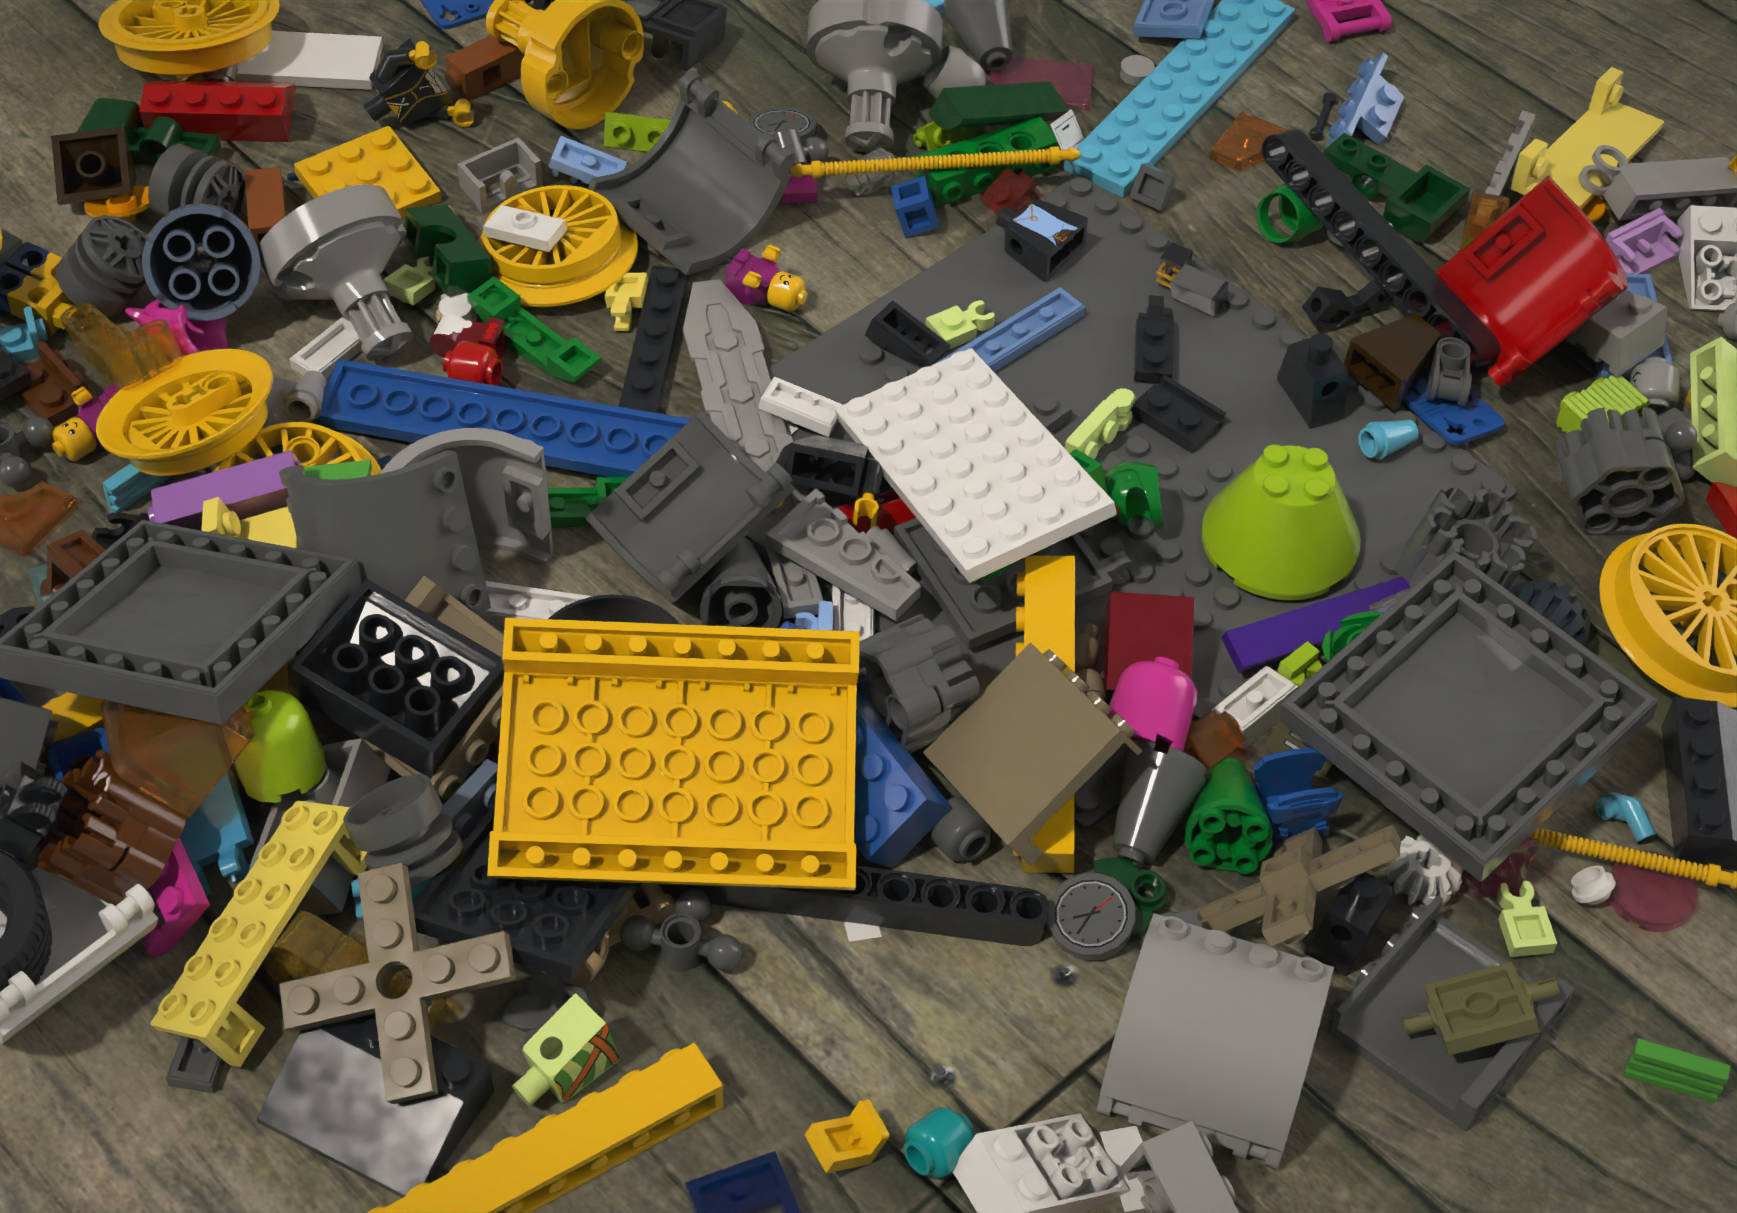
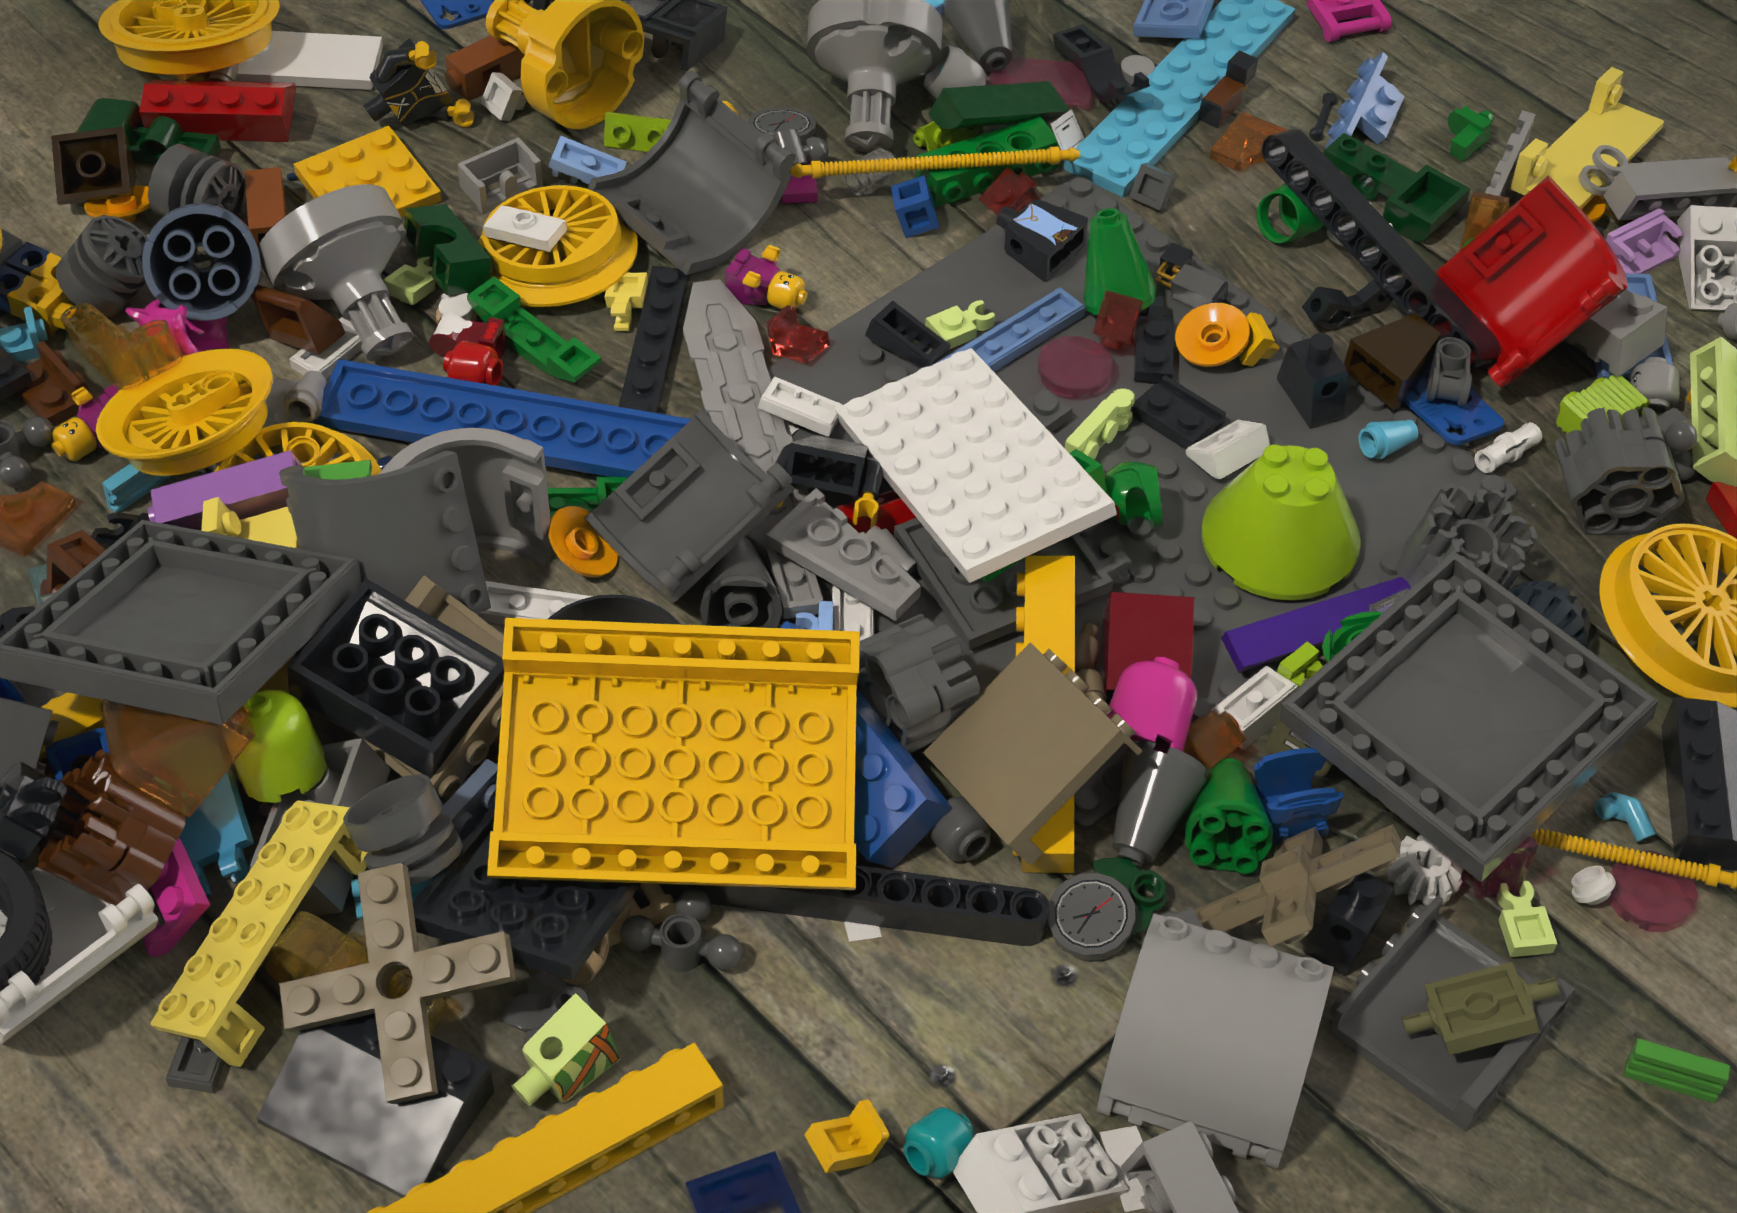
(296, 320): none -> reddish brown tile
(502, 97): none -> white tile
(580, 544): none -> light orange dish
(795, 340): none -> clear red bracket
(1074, 366): none -> clear pink tile
(1097, 63): none -> black piece
(1115, 262): none -> green cone
(1117, 320): none -> clear red bracket
(1208, 324): none -> light orange dish
(1227, 93): none -> piece
(1230, 448): none -> white slope
(1260, 343): none -> yellow tile
(1471, 131): none -> green piece
(1508, 447): none -> white pin

